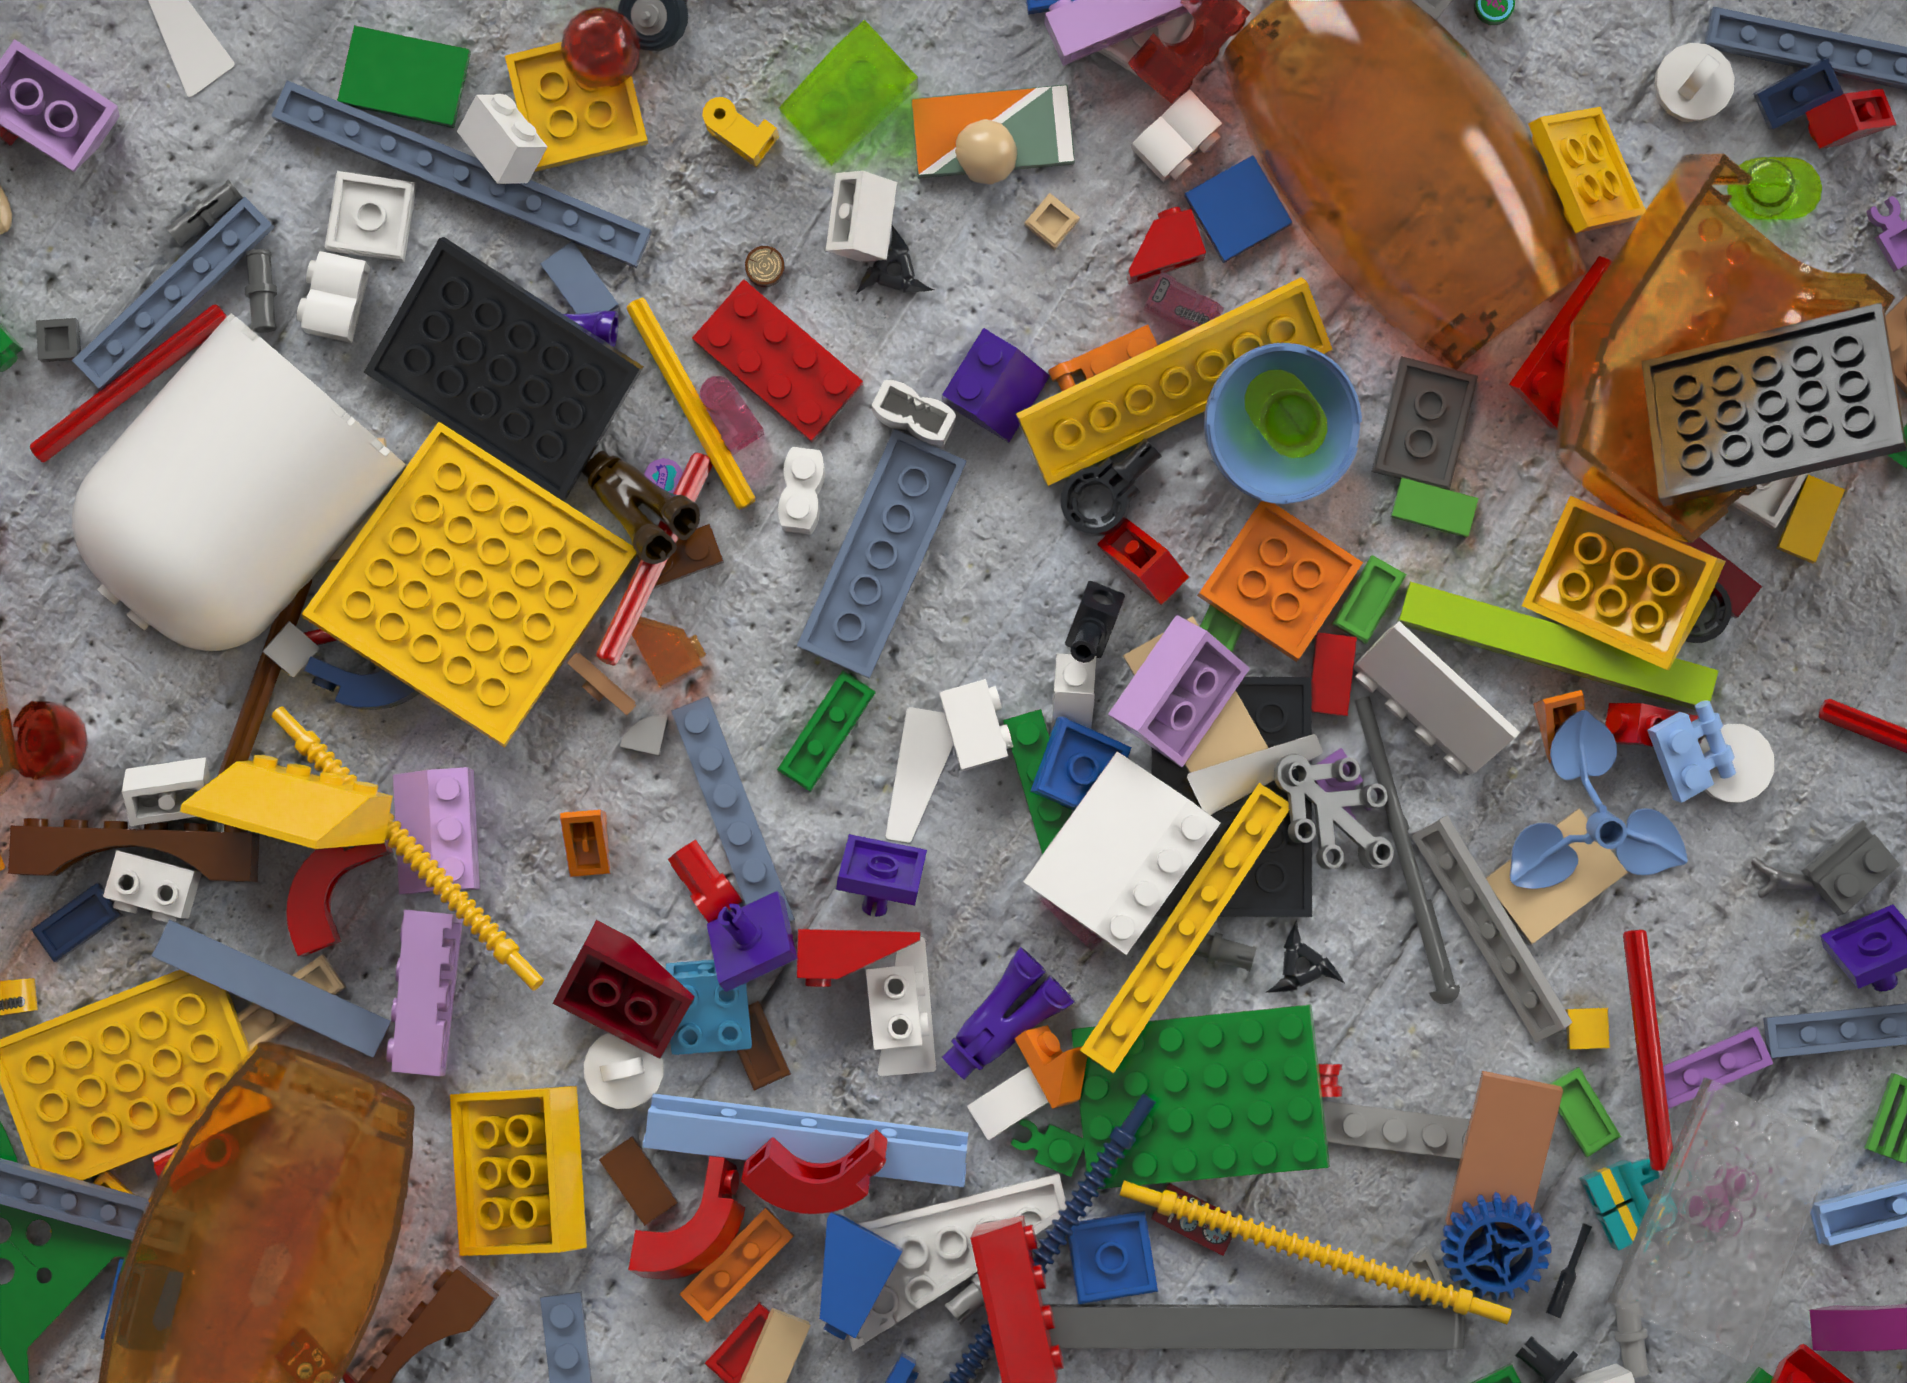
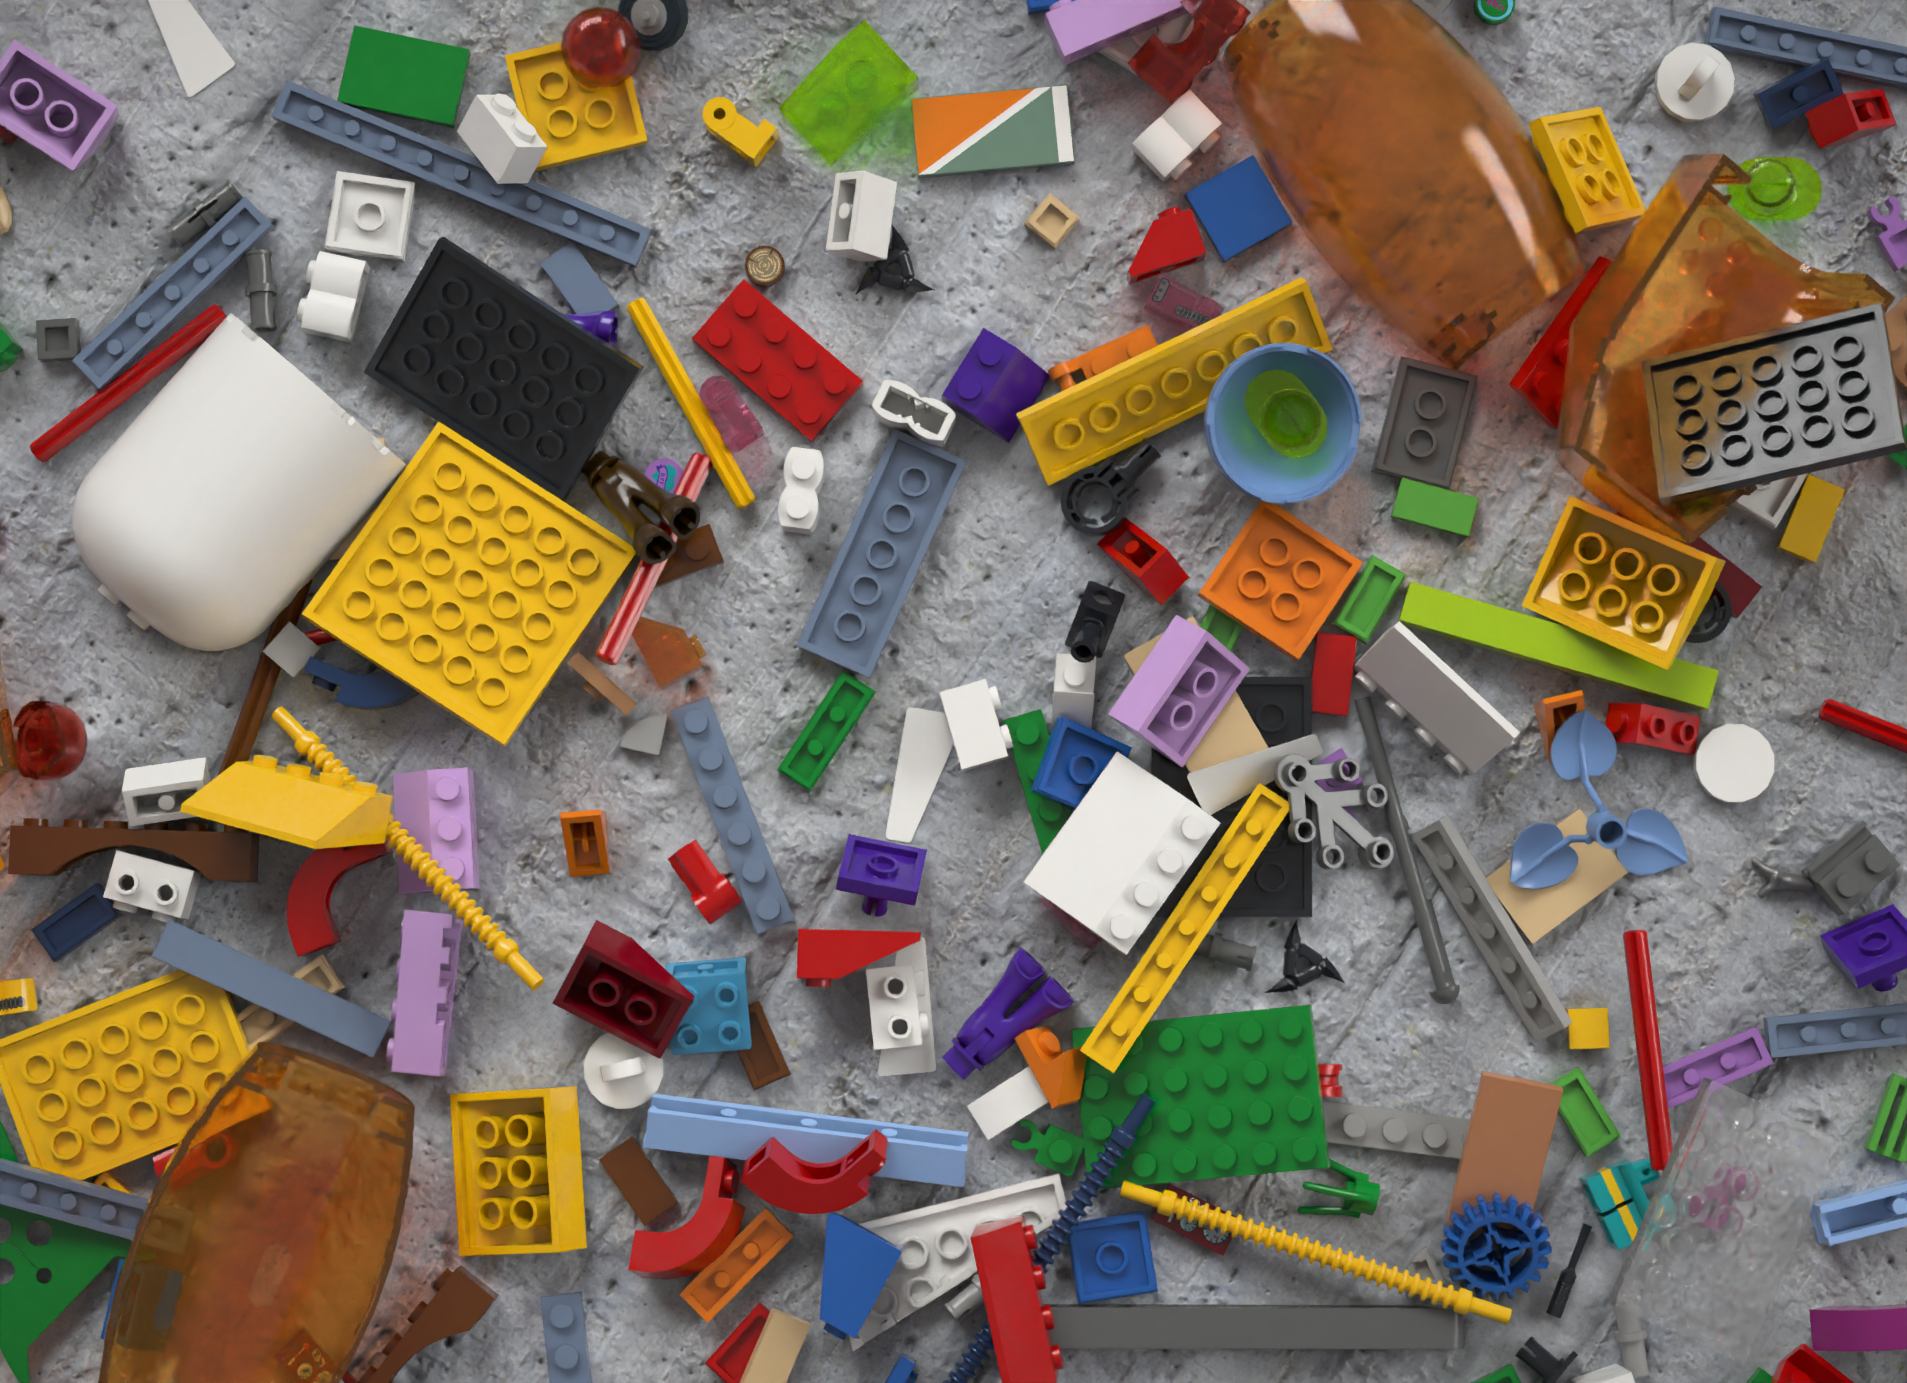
(751, 940): dark purple tile -> none
(986, 151): tan hair -> none
(1358, 1195): none -> green plant
(1681, 755): light blue plate -> none

